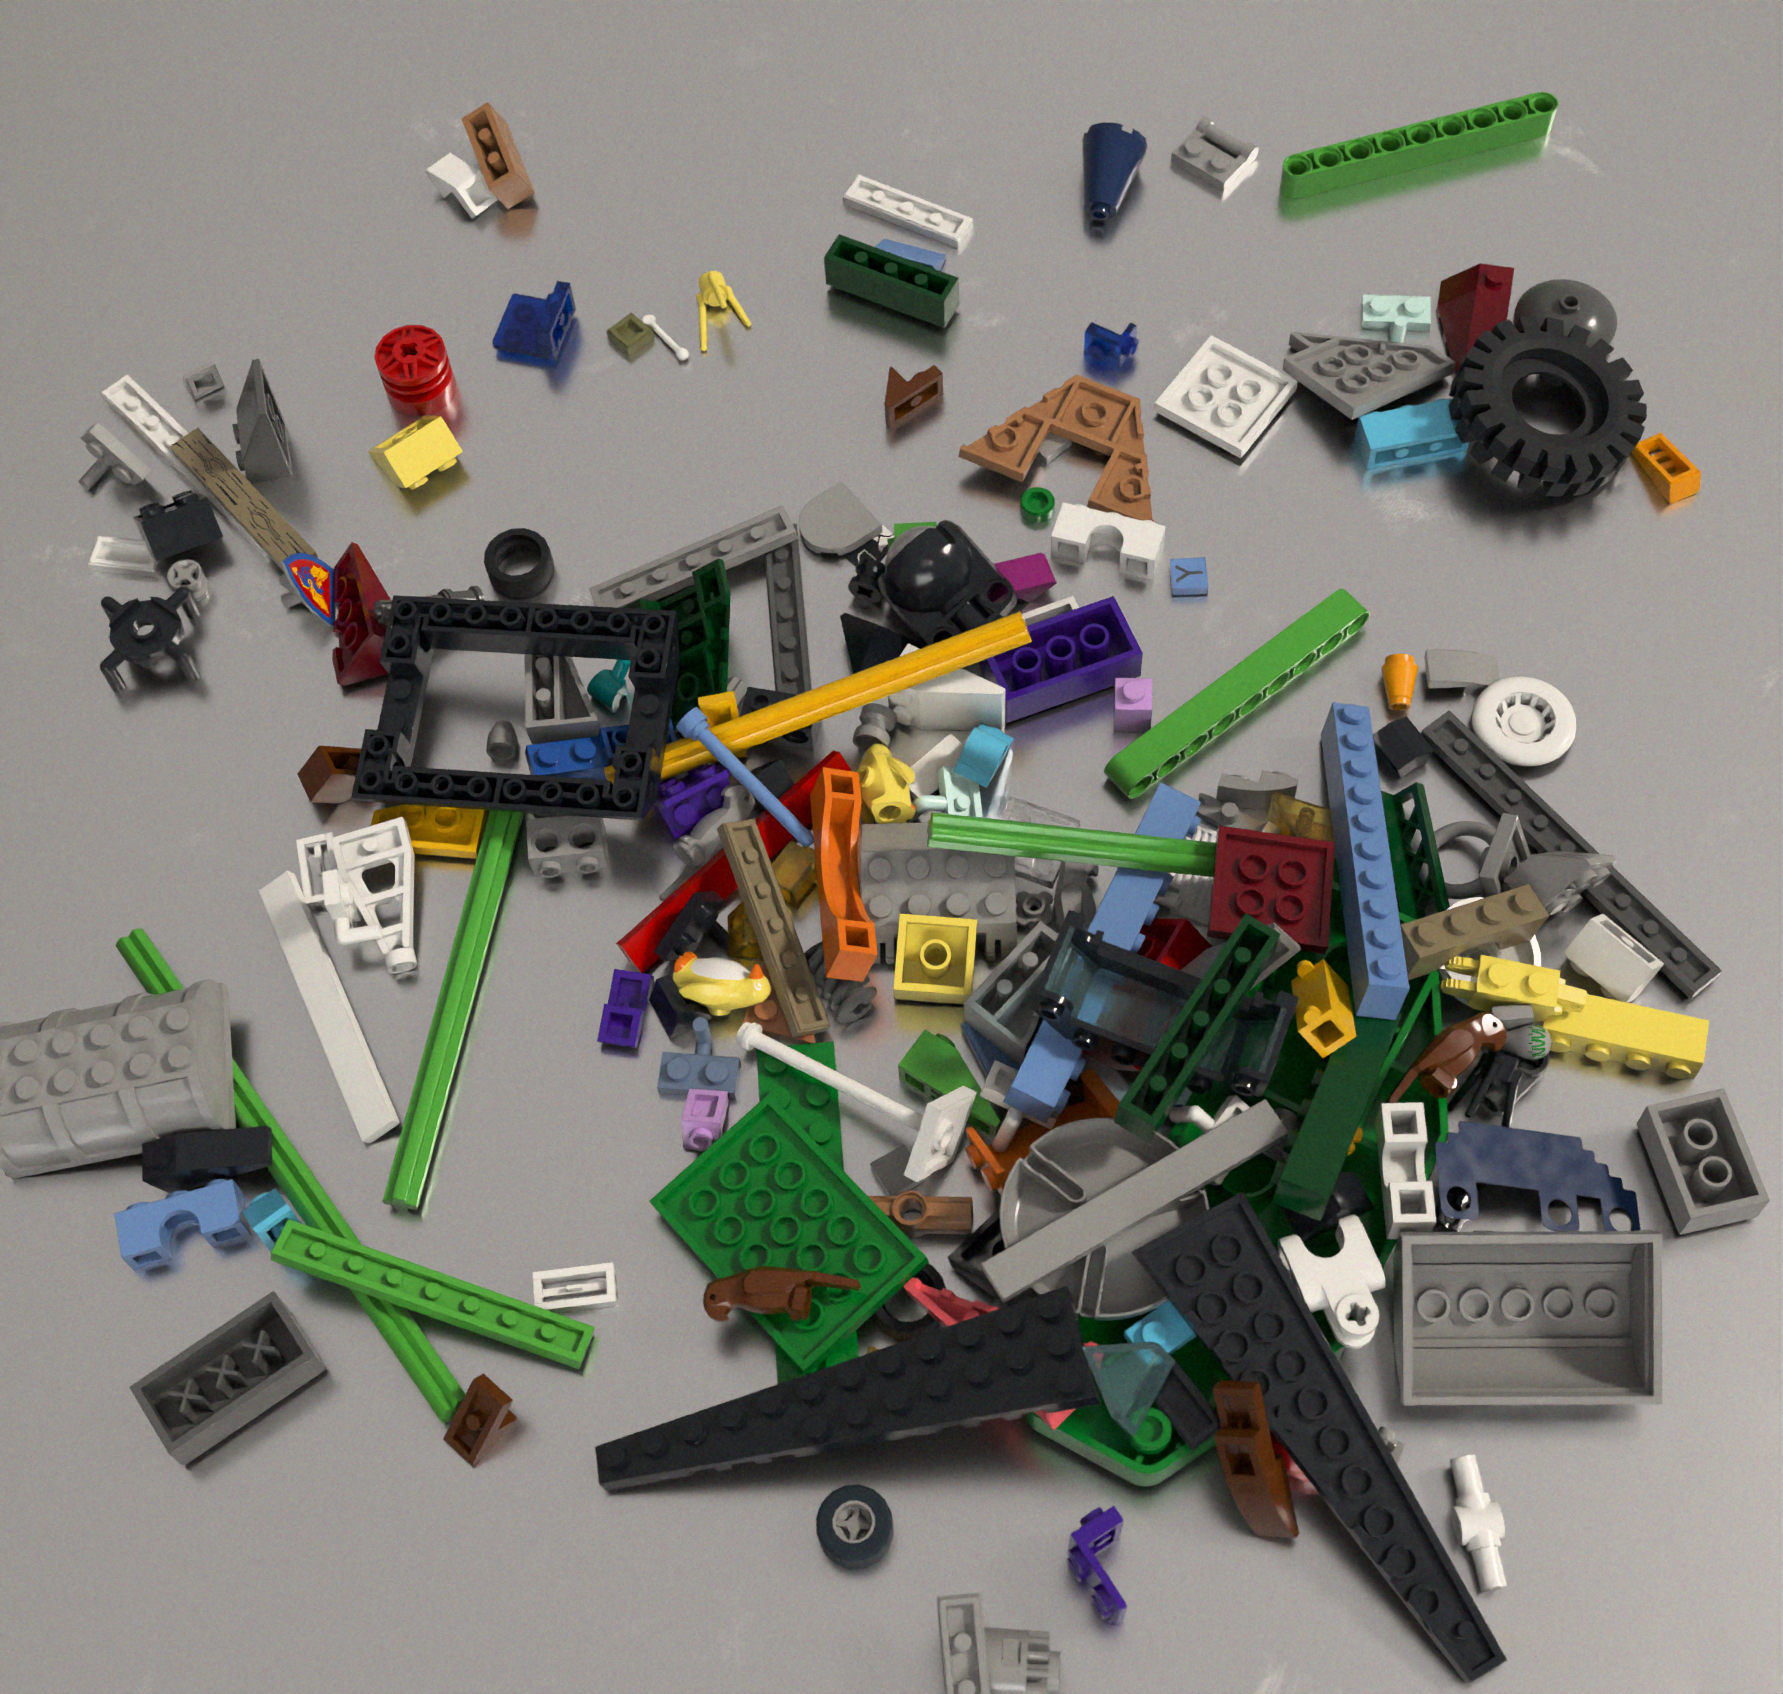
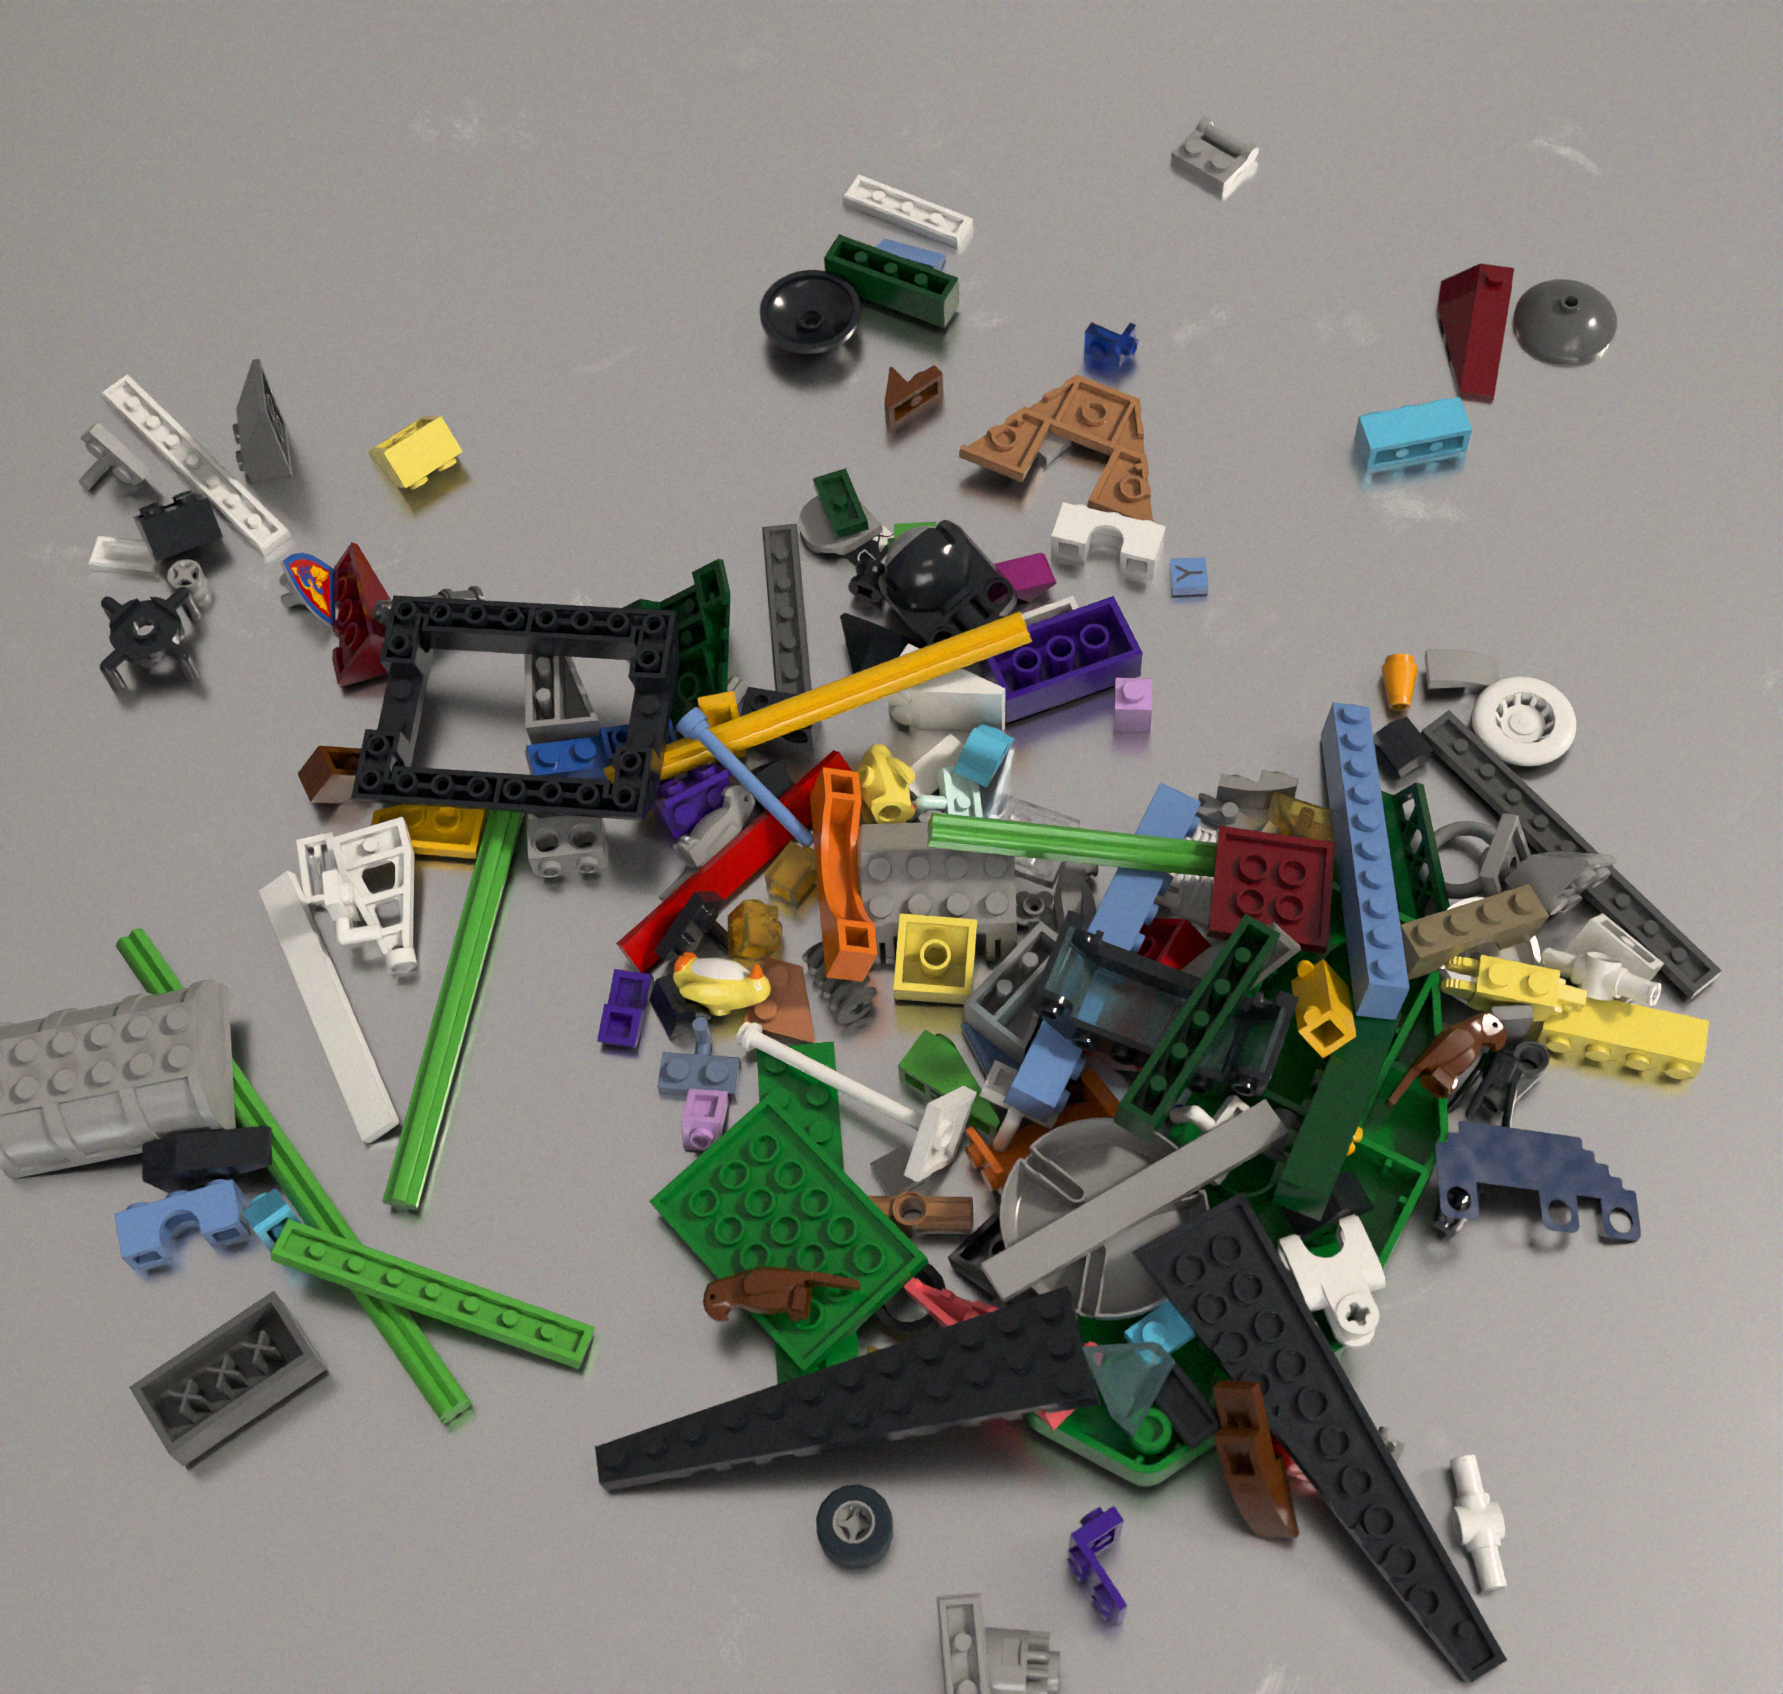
(203, 380): light grey slope -> none
(239, 497): dark tan tile -> none
(415, 370): red wheel -> none
(465, 182): white slope -> none
(480, 1420): reddish brown slope -> none
(497, 155): medium nougat brick -> none
(501, 741): light grey hose -> none
(512, 541): black tyre -> none
(536, 324): clear blue bracket -> none
(576, 1273): white tile -> none
(610, 686): teal piece -> none
(630, 334): olive tile -> none
(650, 321): white hinge -> none
(675, 569): light grey plate -> none
(715, 293): light yellow plant -> none
(773, 928): dark tan tile -> none
(810, 311): none -> black dish
(840, 503): none -> dark green plate
(875, 725): light grey wheel -> none
(1037, 505): green tile -> none
(1109, 166): dark blue cone -> none
(1225, 396): white plate -> none
(1236, 693): bright green beam -> none
(1363, 372): light grey wing -> none
(1396, 314): light aqua plate -> none
(1401, 1150): white arch -> none
(1418, 145): bright green beam -> none
(1527, 1042): light grey piece -> none
(1528, 1317): light grey container -> none
(1600, 388): black tyre -> none
(1601, 976): none -> white pin
(1671, 486): light orange slope -> none
(1702, 1161): light grey brick -> none

